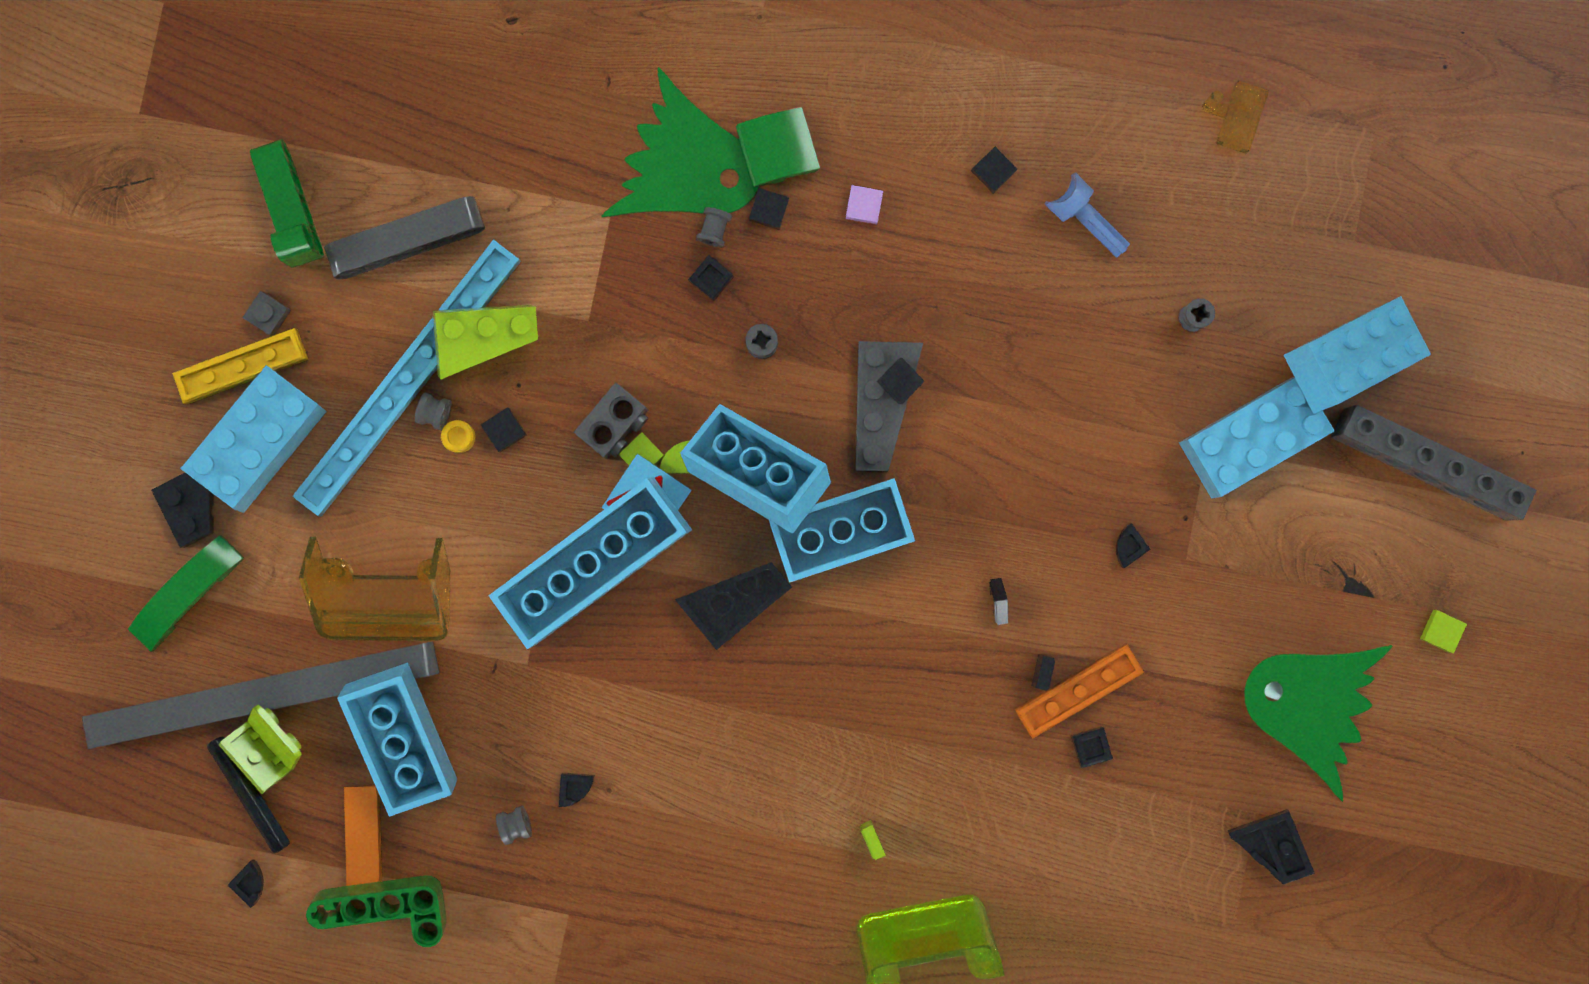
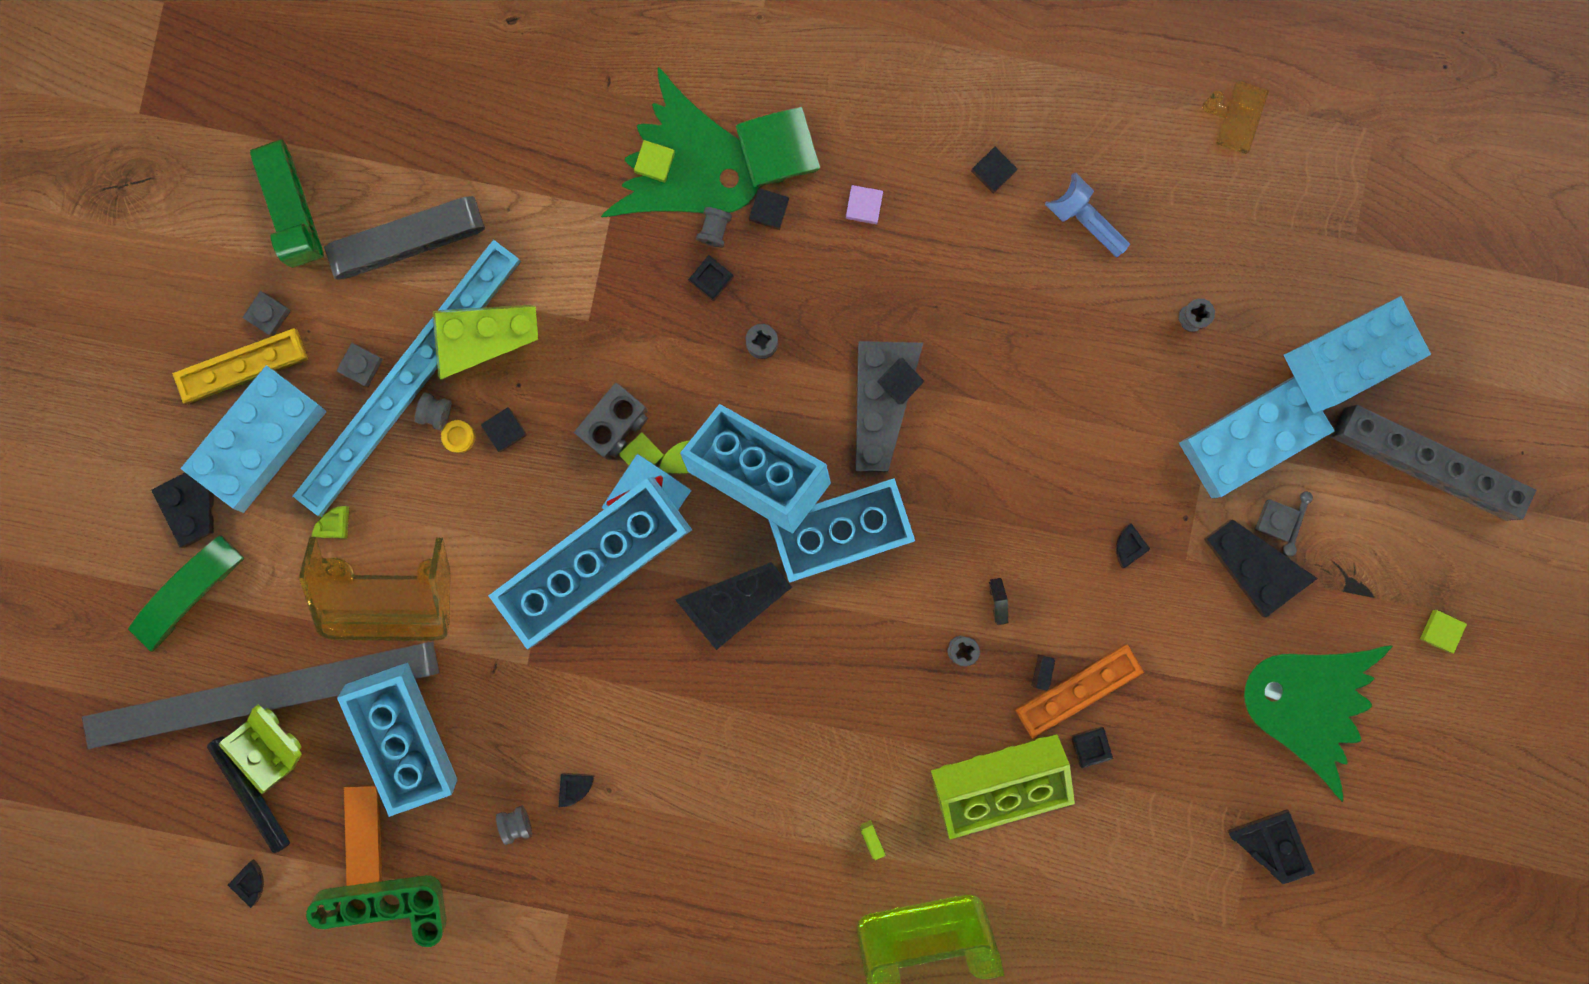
(333, 524): none -> lime tile
(359, 365): none -> dark grey plate
(654, 161): none -> lime tile
(973, 653): none -> dark grey bush
(1003, 786): none -> lime slope
(1258, 568): none -> black wing
(1277, 520): none -> dark grey plate
(1290, 548): none -> dark grey hinge

